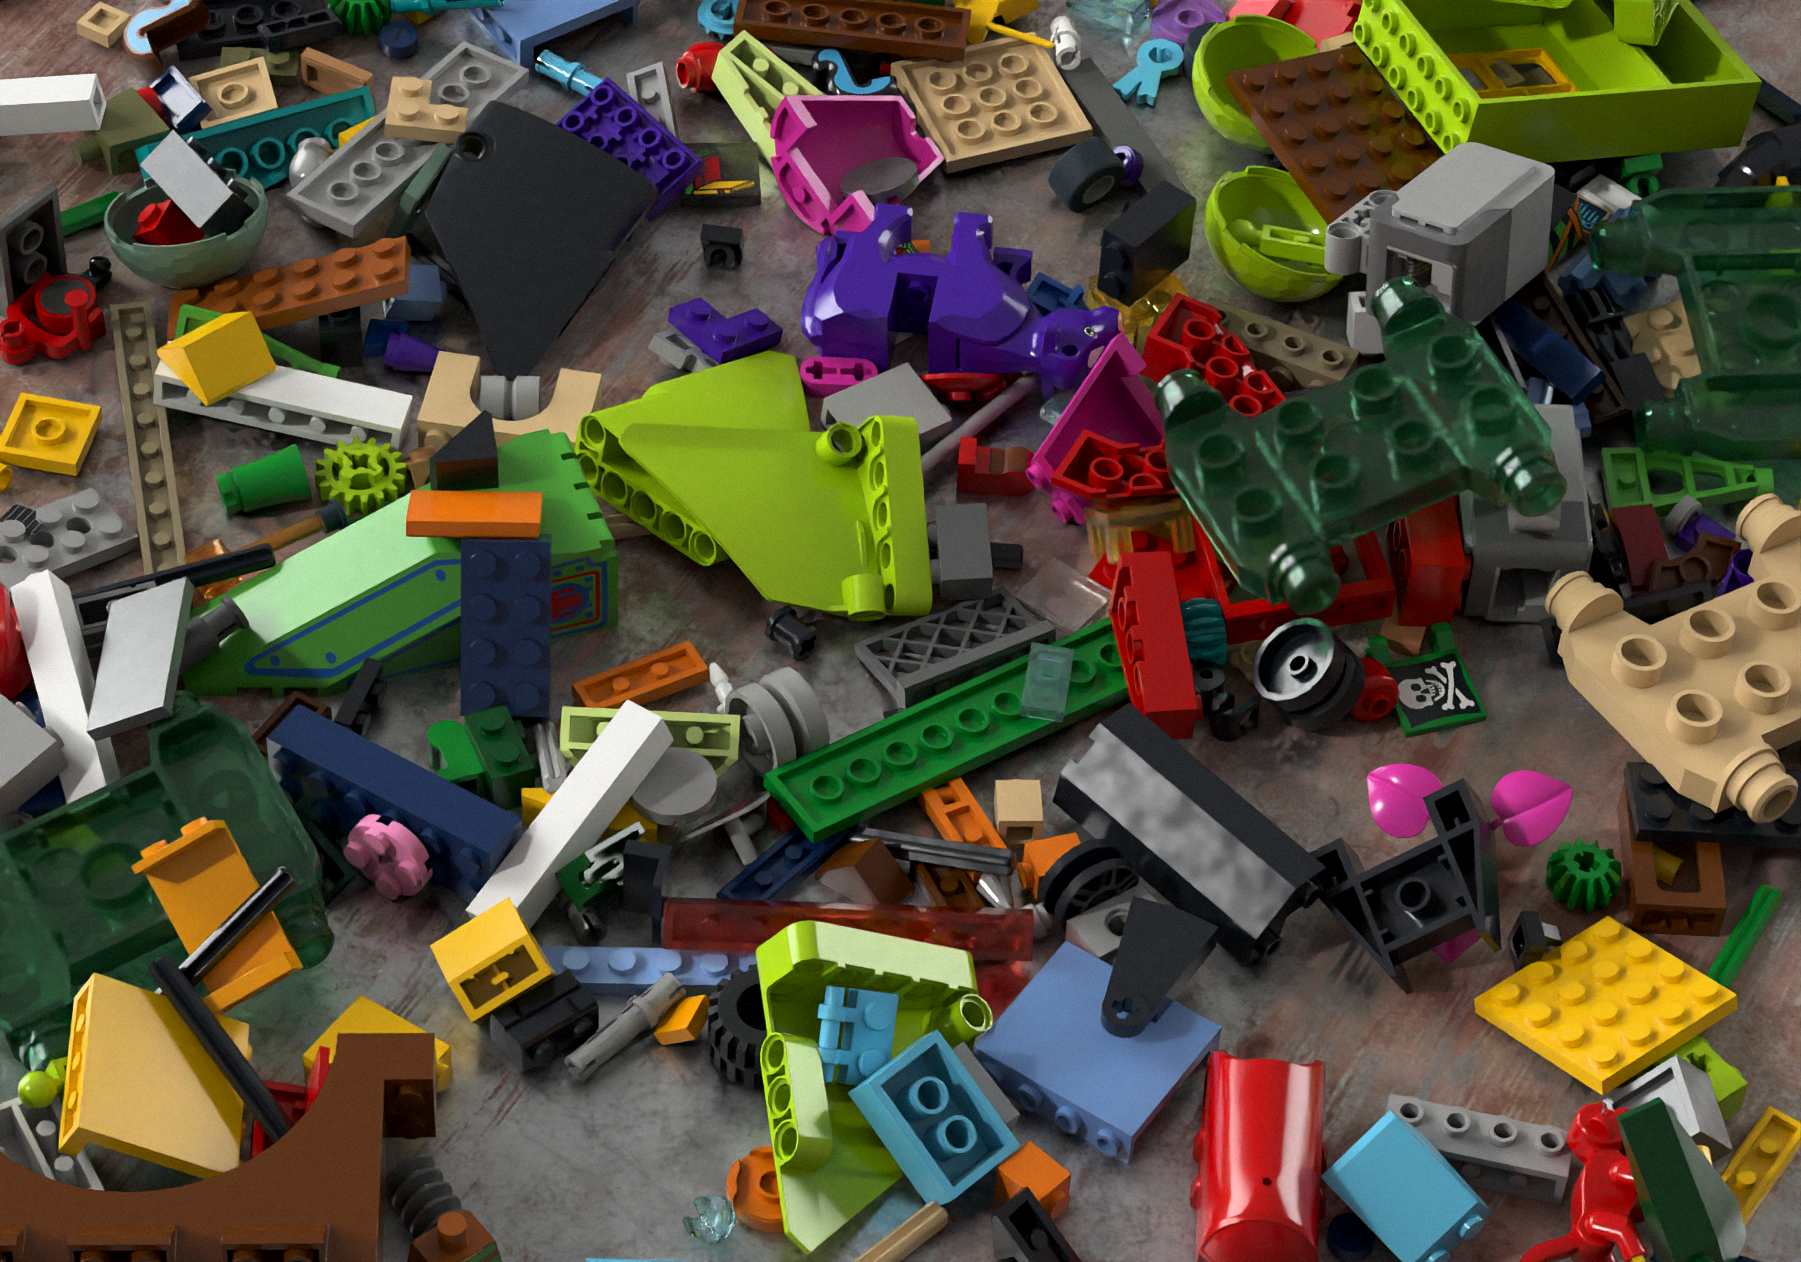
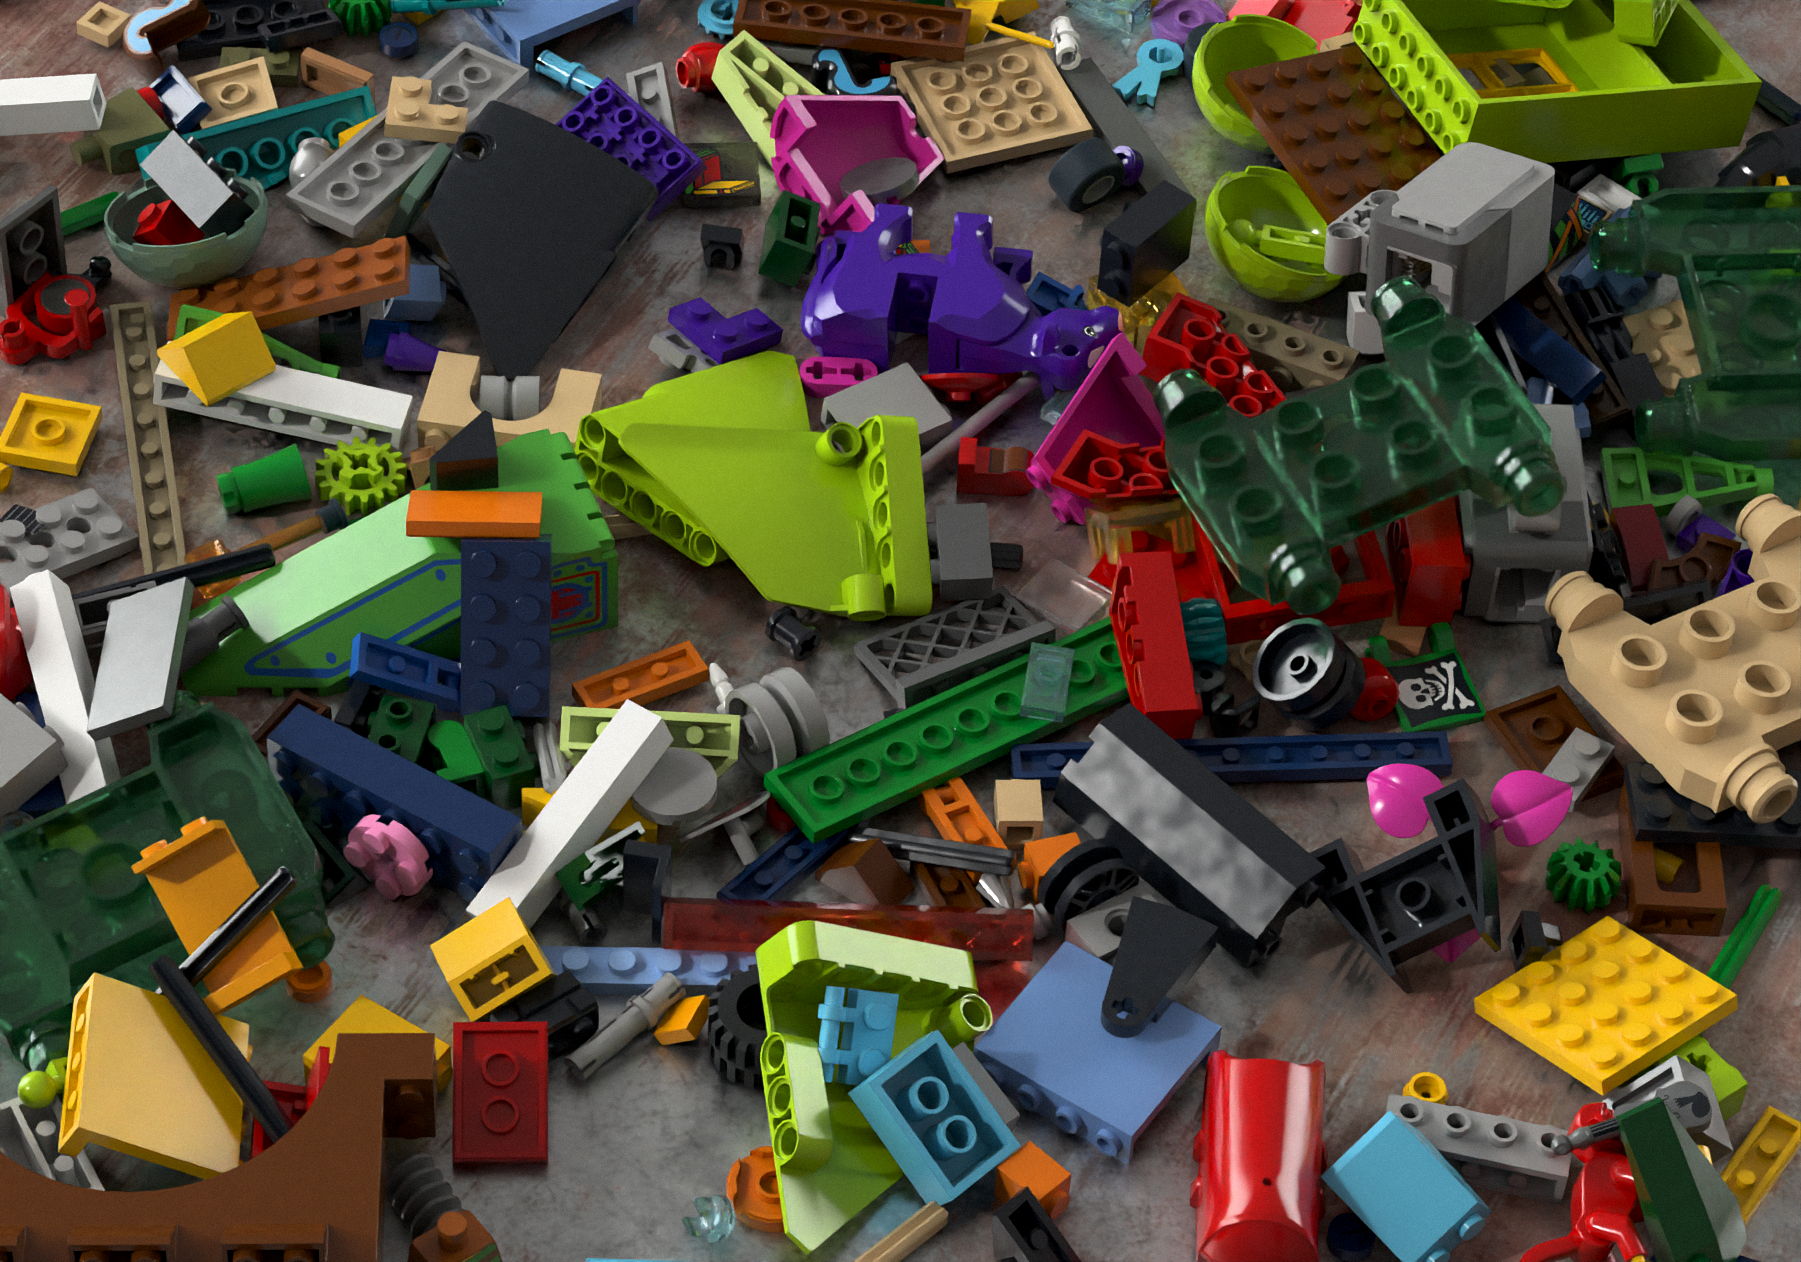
(310, 984): none -> orange tile
(402, 727): none -> dark green brick
(406, 671): none -> blue plate
(500, 1093): none -> red tile
(790, 239): none -> dark green brick
(1267, 757): none -> dark blue plate
(1427, 1085): none -> yellow plate
(1538, 727): none -> reddish brown tile
(1580, 763): none -> light grey piece
(1684, 1099): none -> dark grey piece

